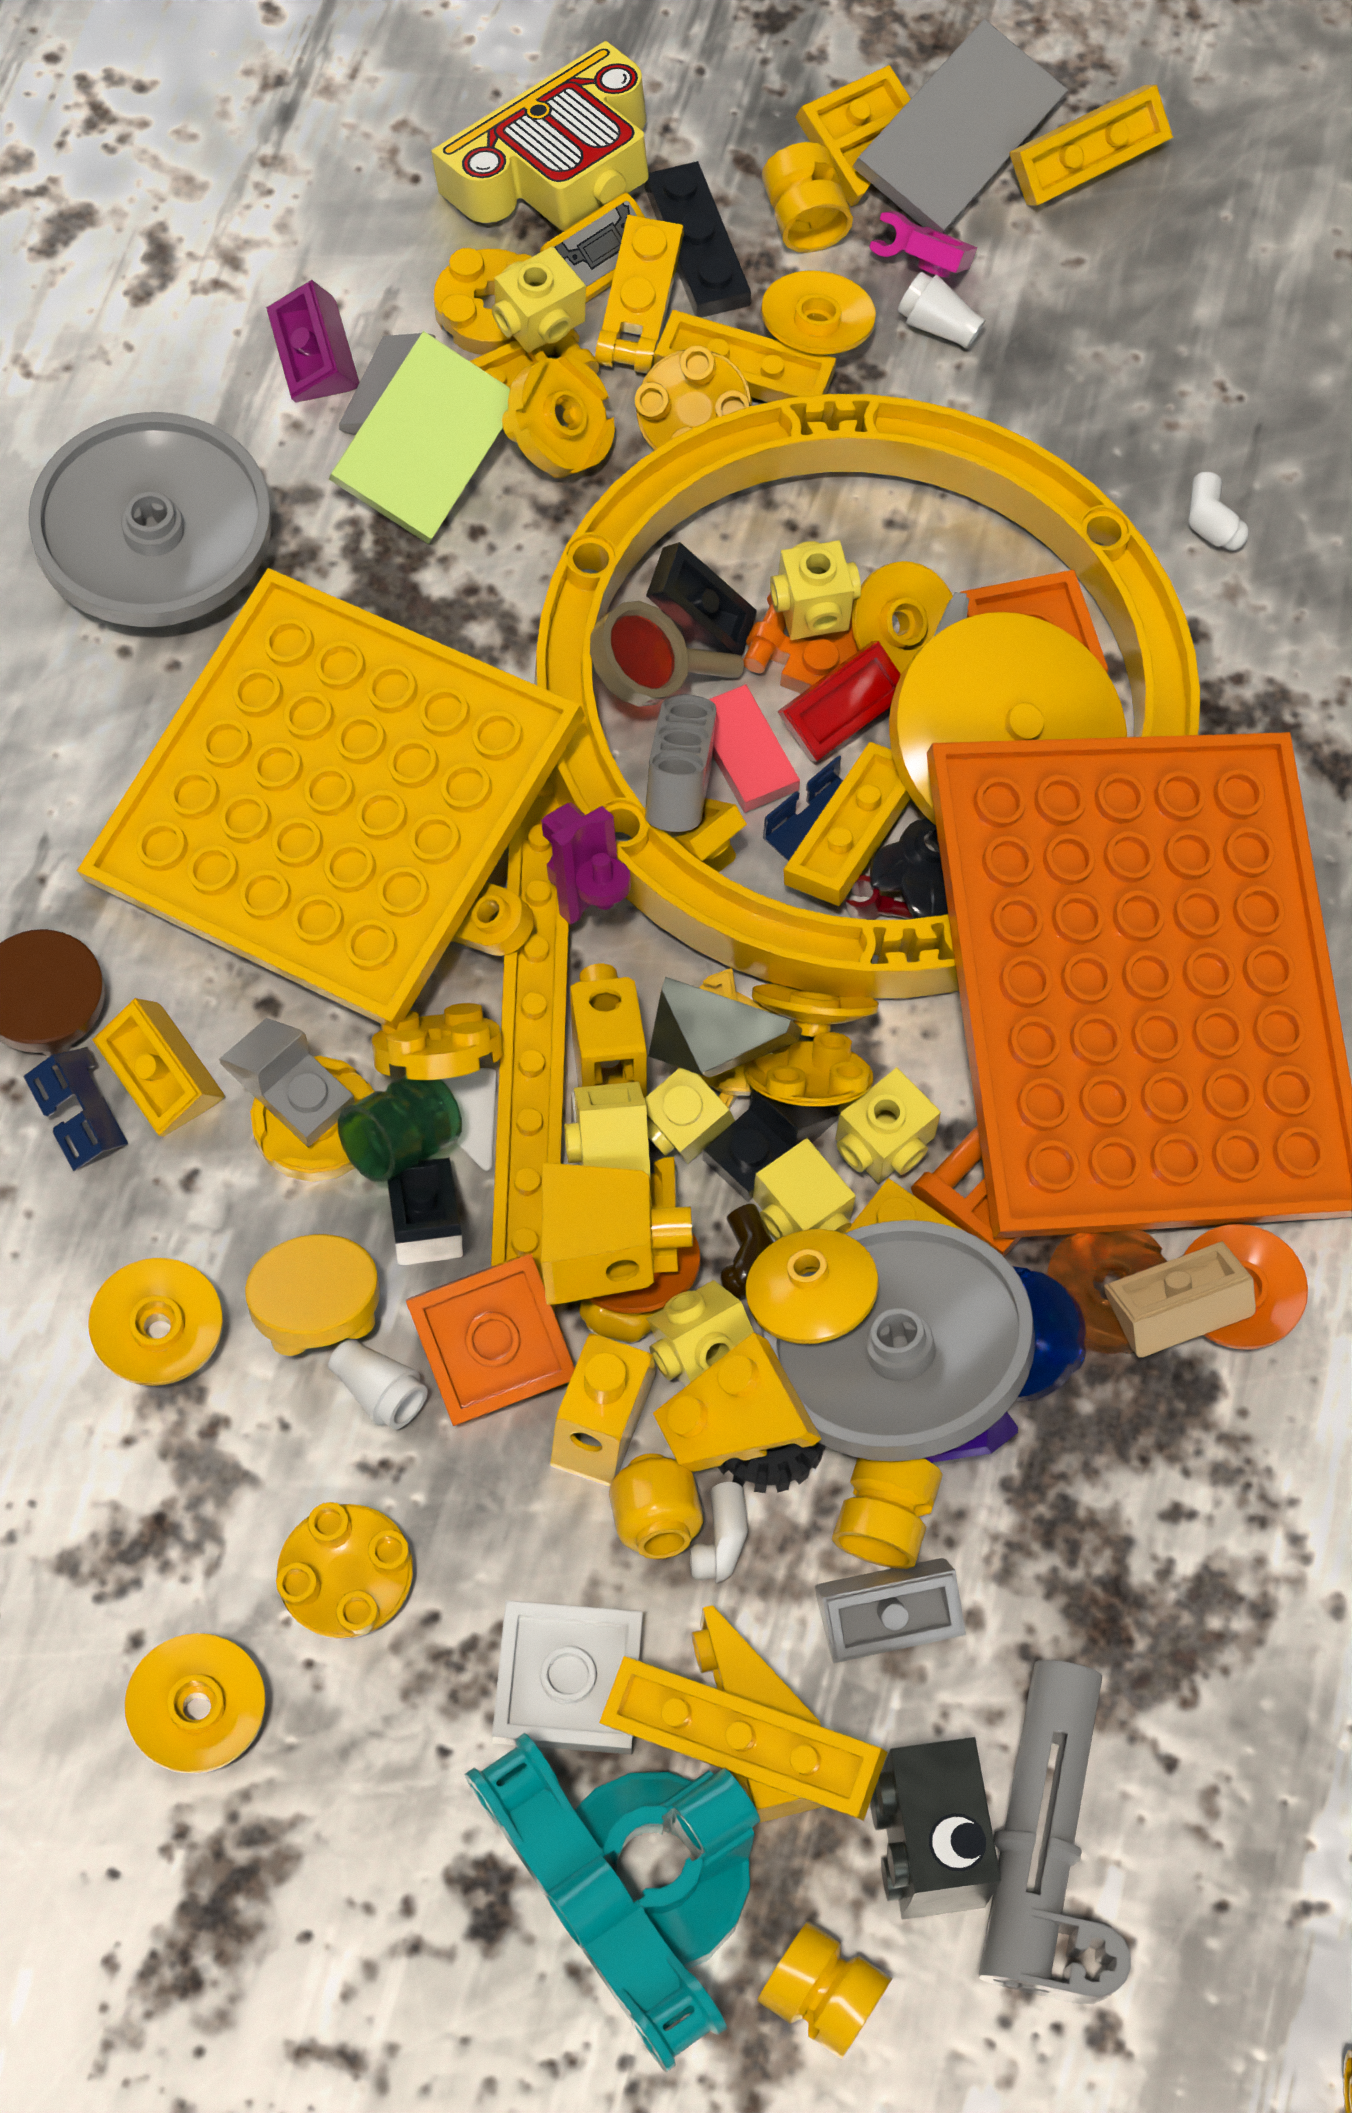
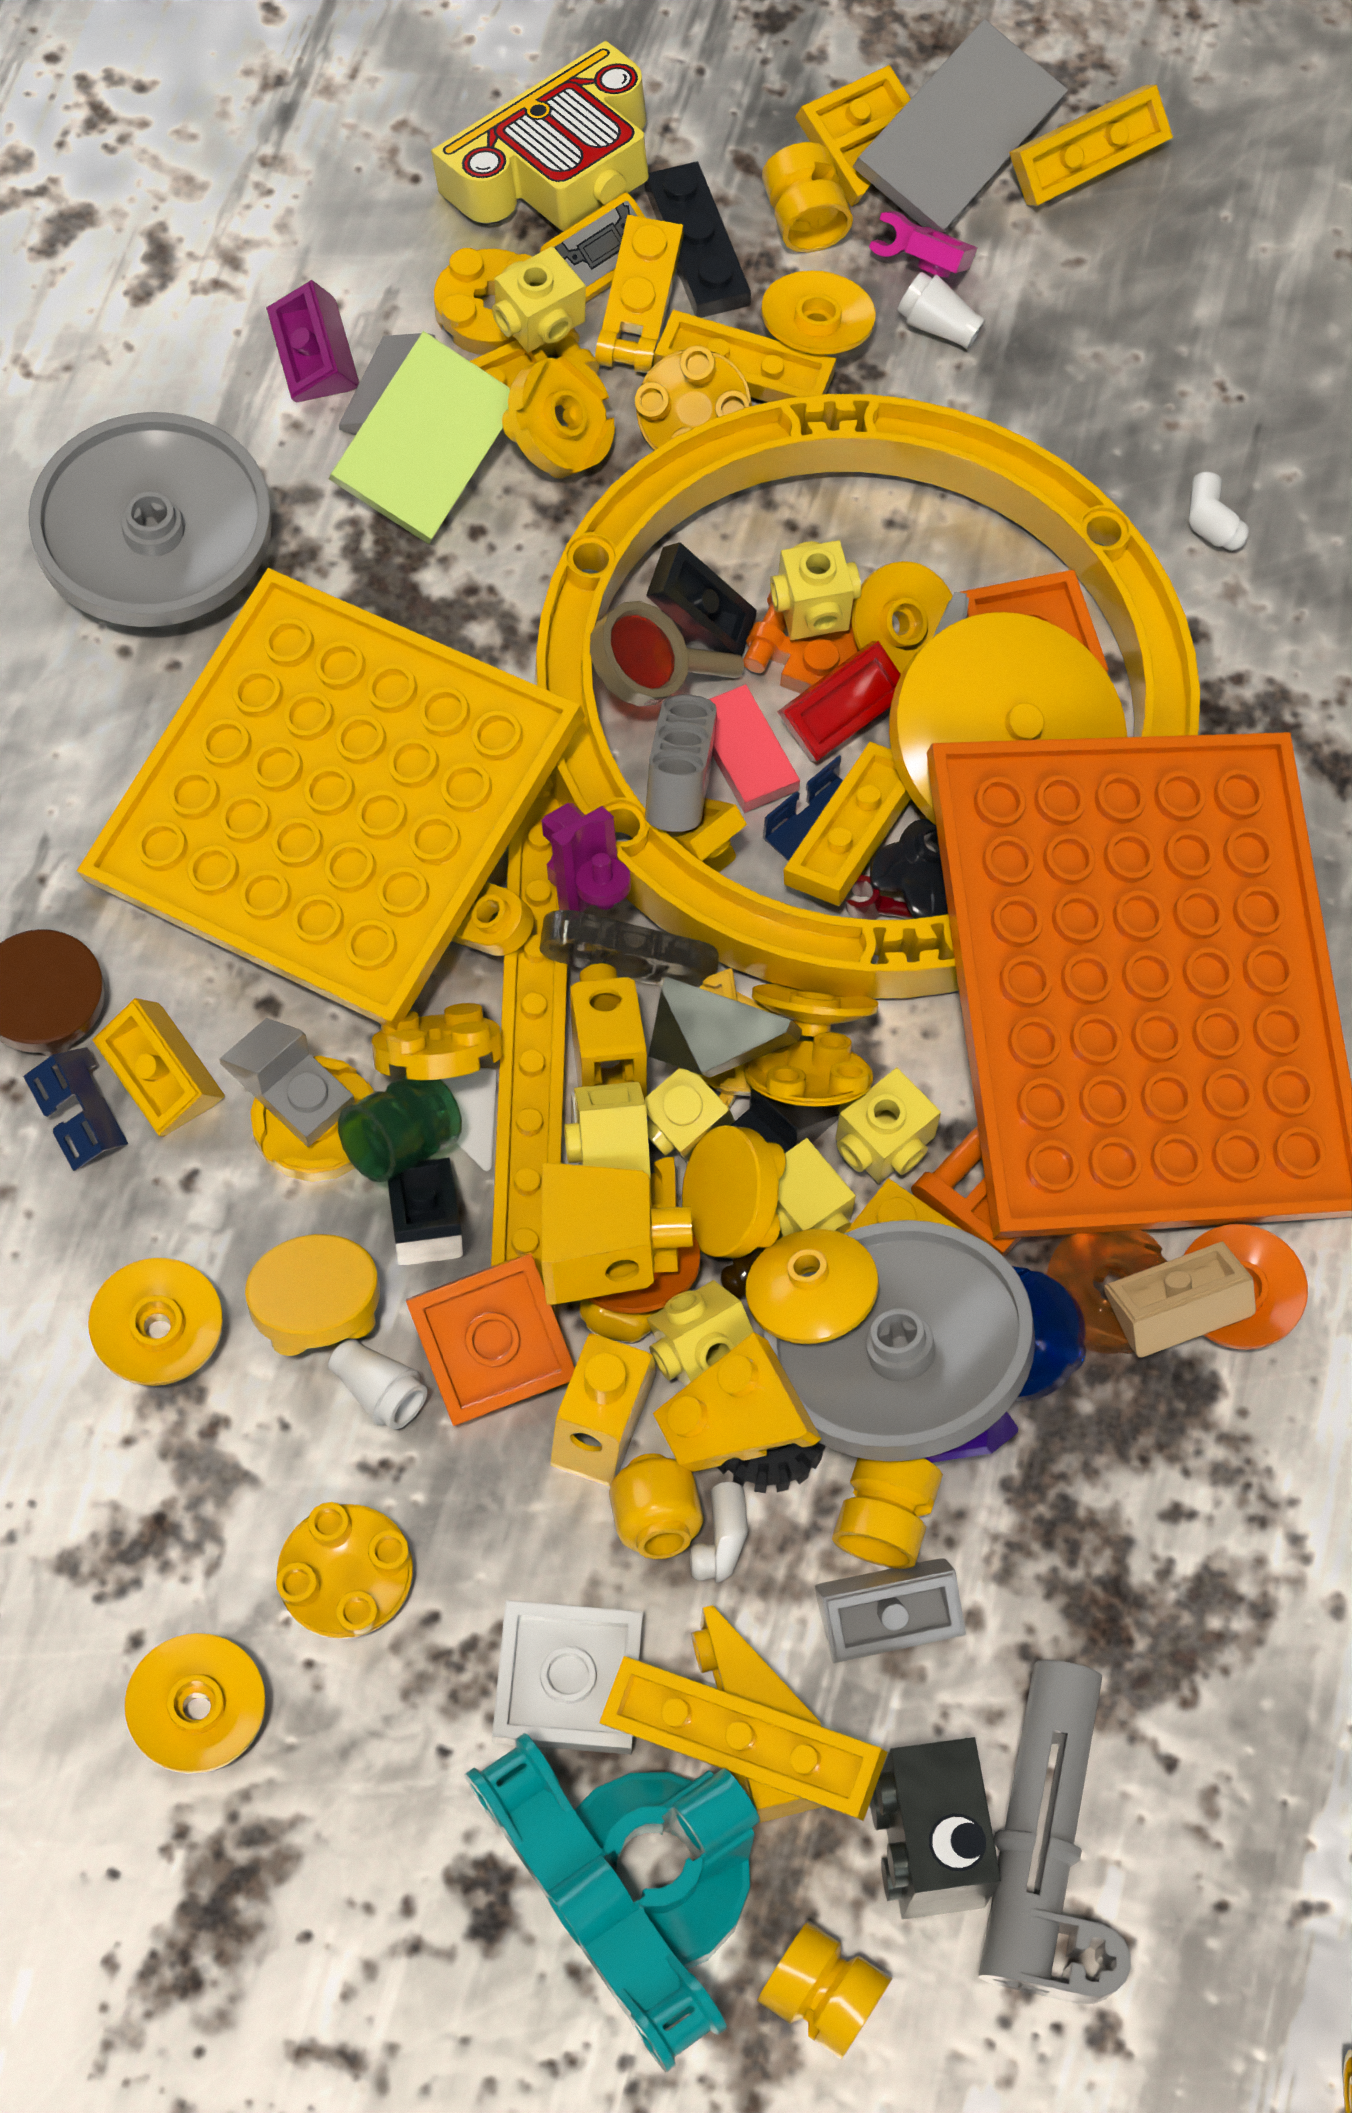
(631, 949): none -> clear smoke beam
(733, 1191): none -> yellow tile

